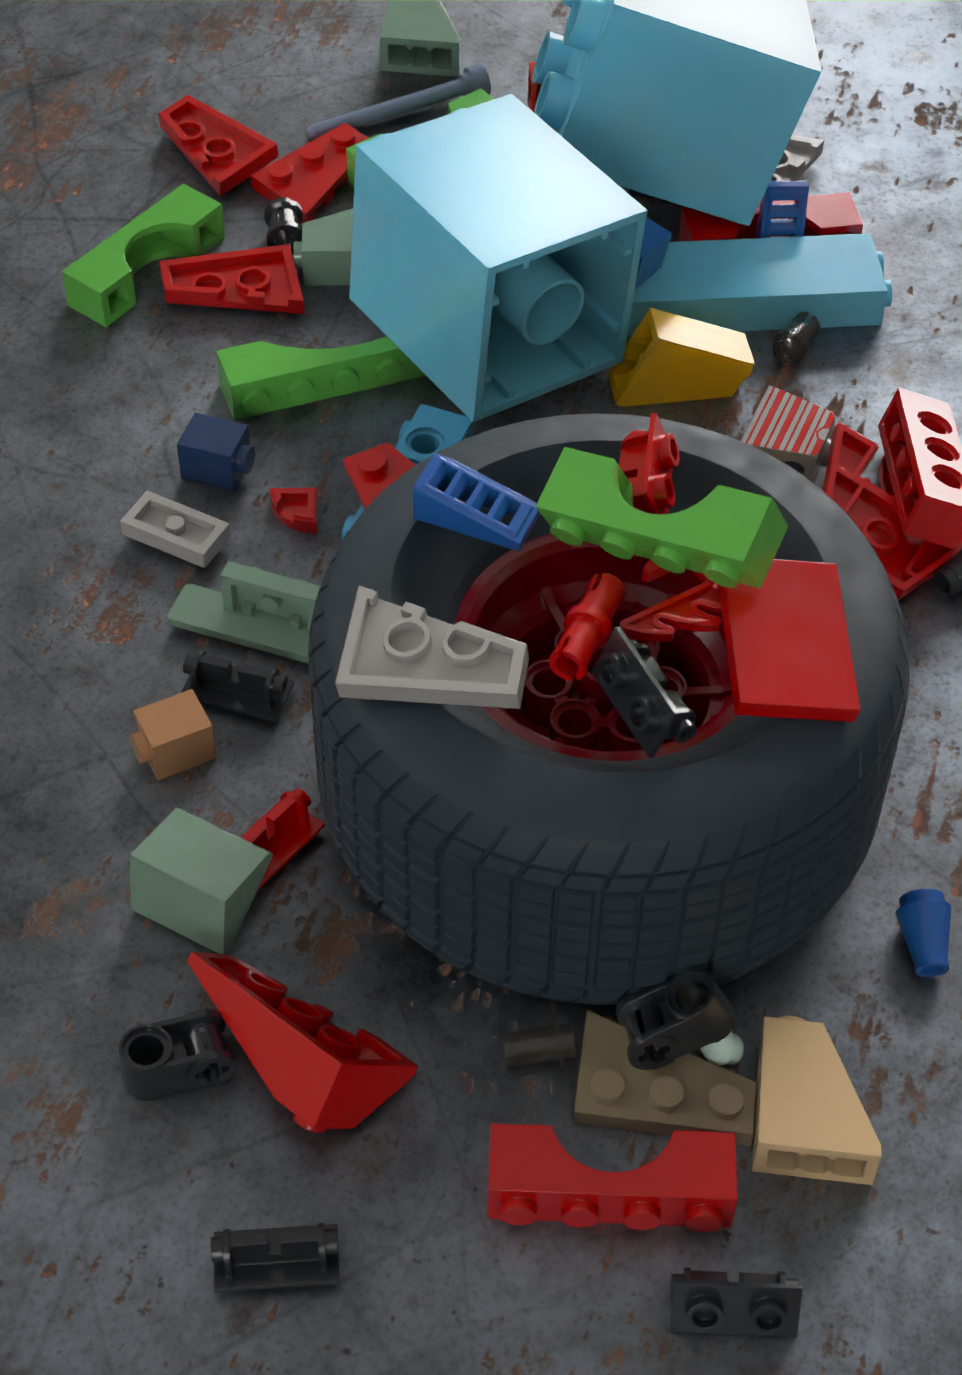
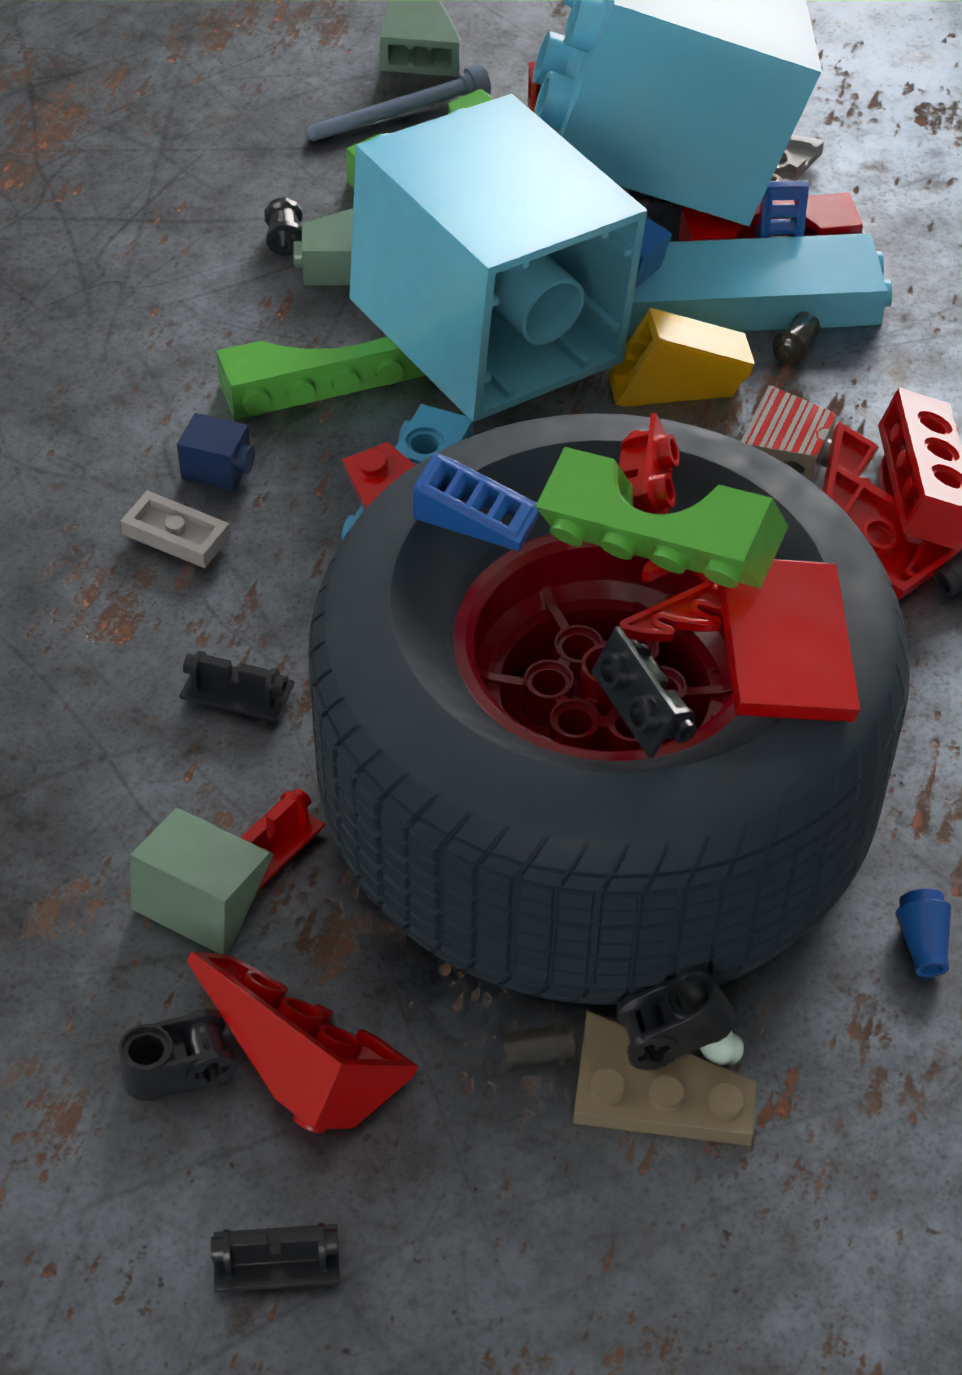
(173, 735): medium nougat brick -> none
(176, 226): bright green arch -> none
(216, 144): red wing -> none
(235, 279): red wing -> none
(252, 611): sand green bracket -> none
(296, 508): red tile -> none
(310, 171): red wing -> none
(417, 658): light grey wing -> none
(587, 627): red pin -> none
(683, 1186): red arch -> none
(752, 1307): black hinge -> none
(808, 1109): tan slope -> none

